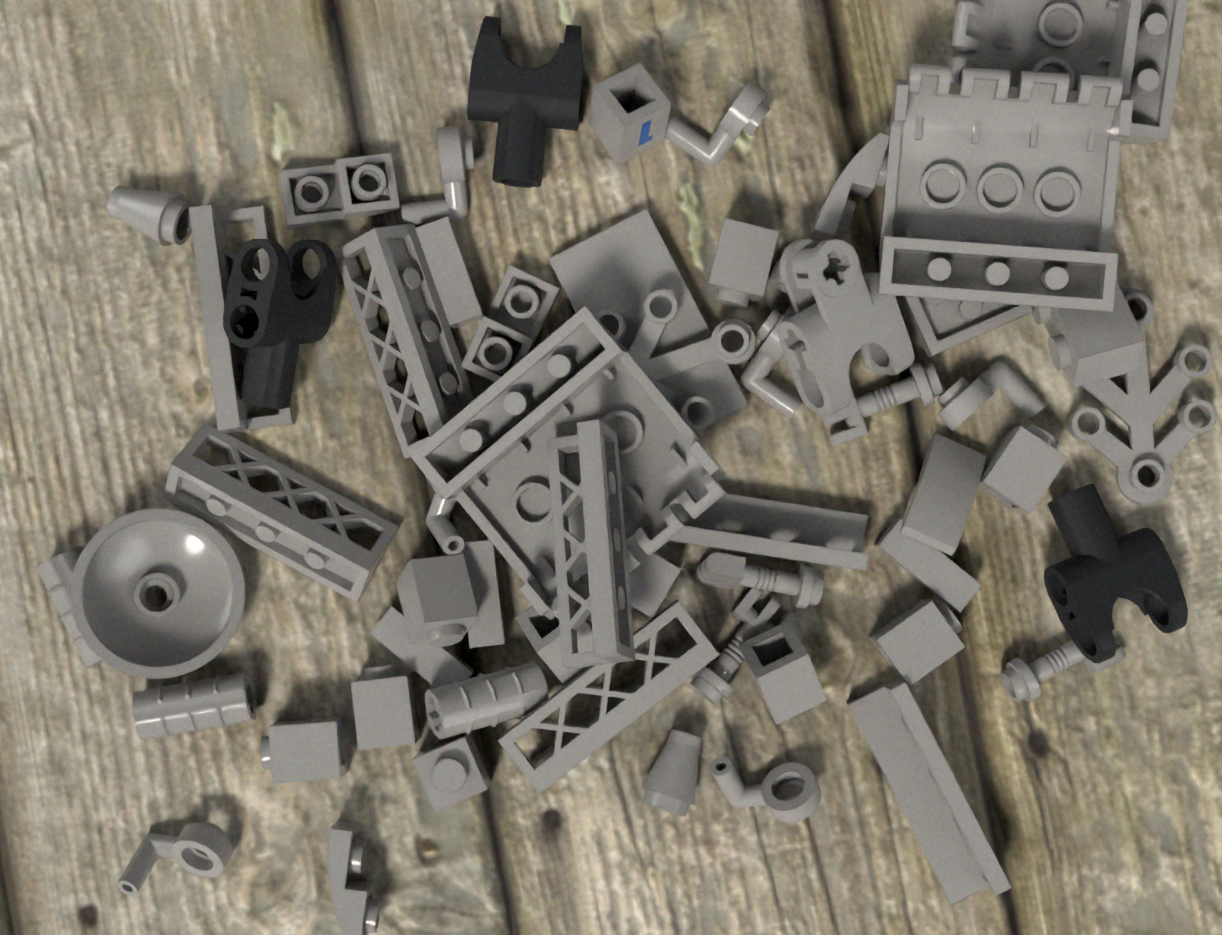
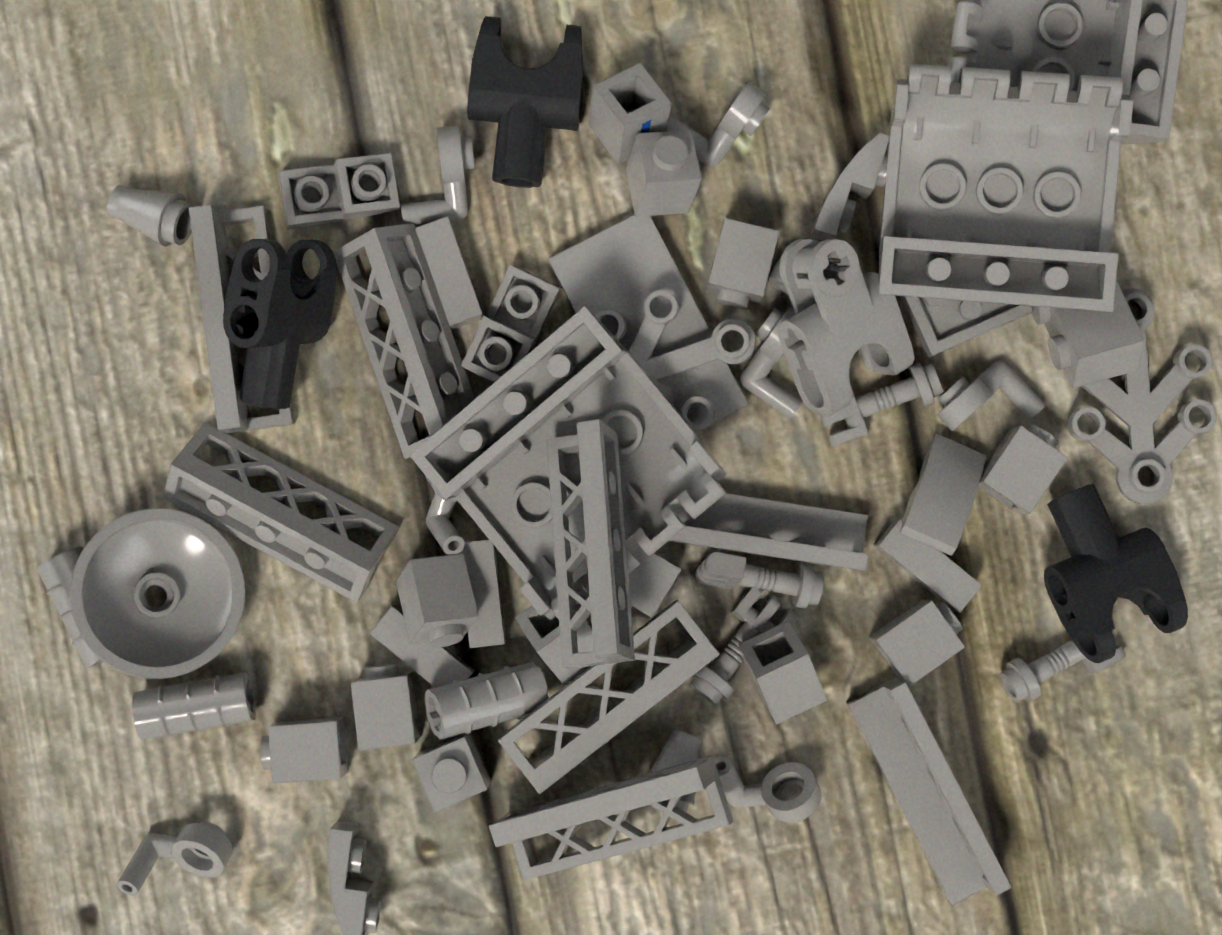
(603, 804): none -> light grey fence
(663, 173): none -> light grey brick

